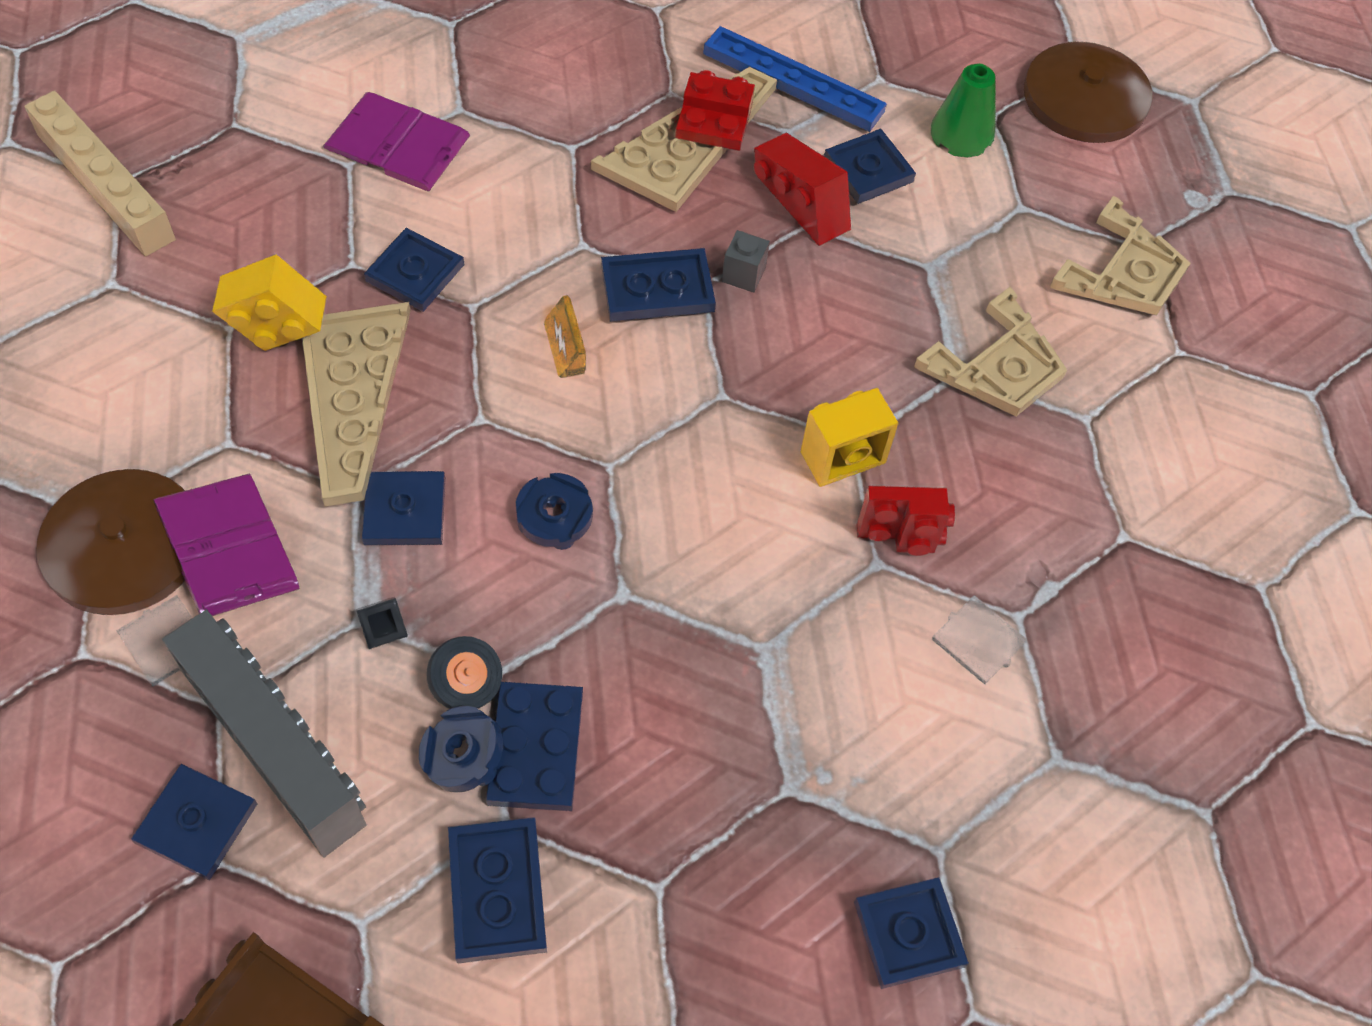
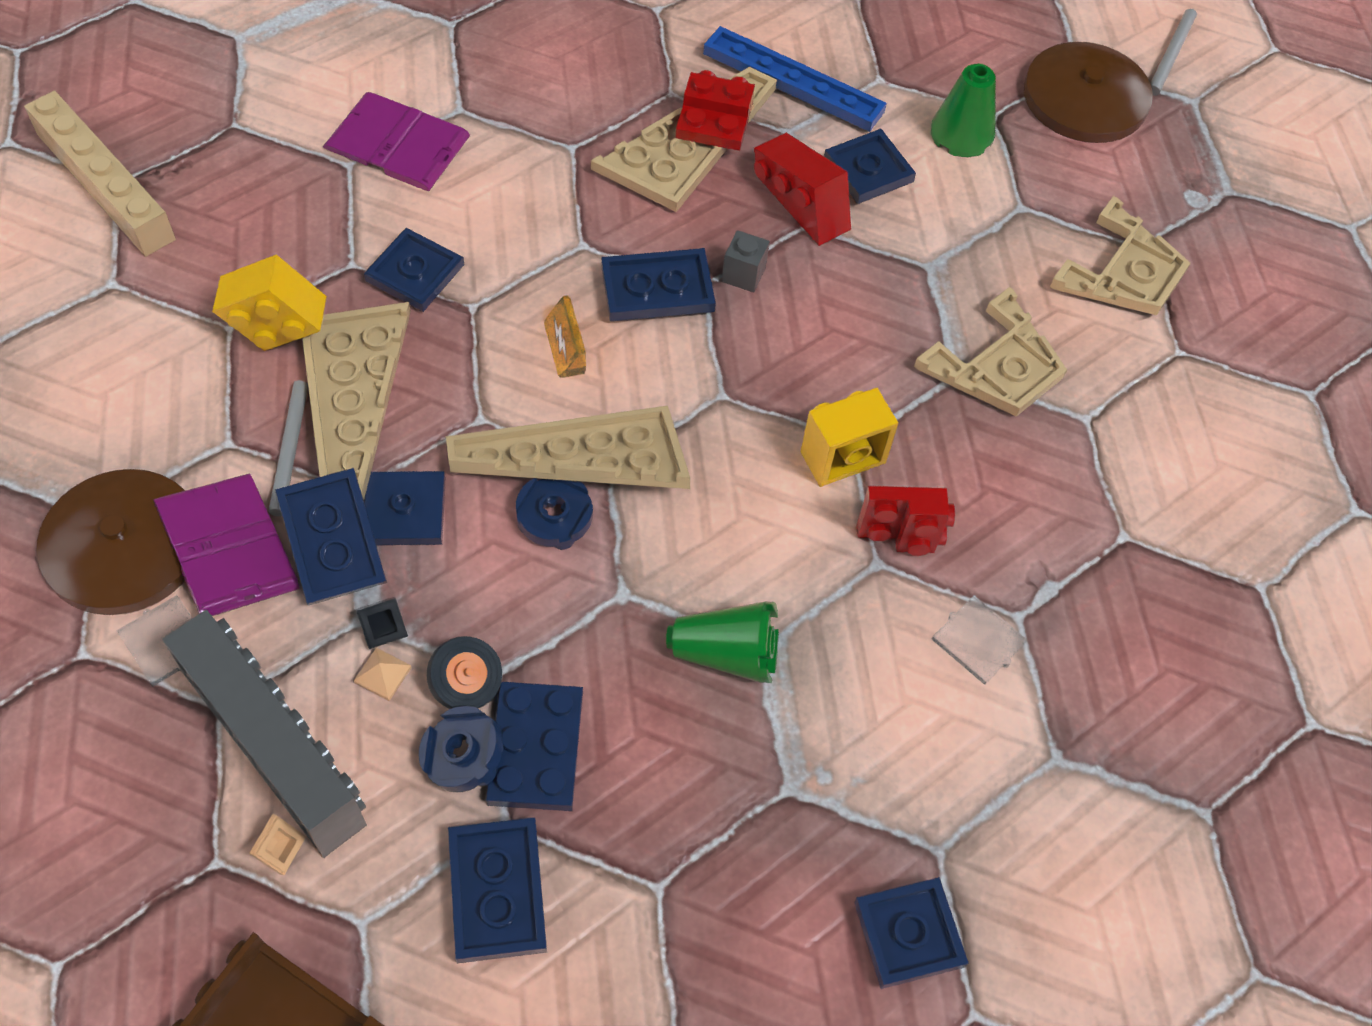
(194, 821): dark blue plate -> none
(278, 844): none -> light nougat slope
(289, 443): none -> light grey bar
(331, 536): none -> dark blue plate
(382, 674): none -> light nougat slope
(605, 448): none -> tan wing
(729, 640): none -> green cone
(1172, 51): none -> light grey bar

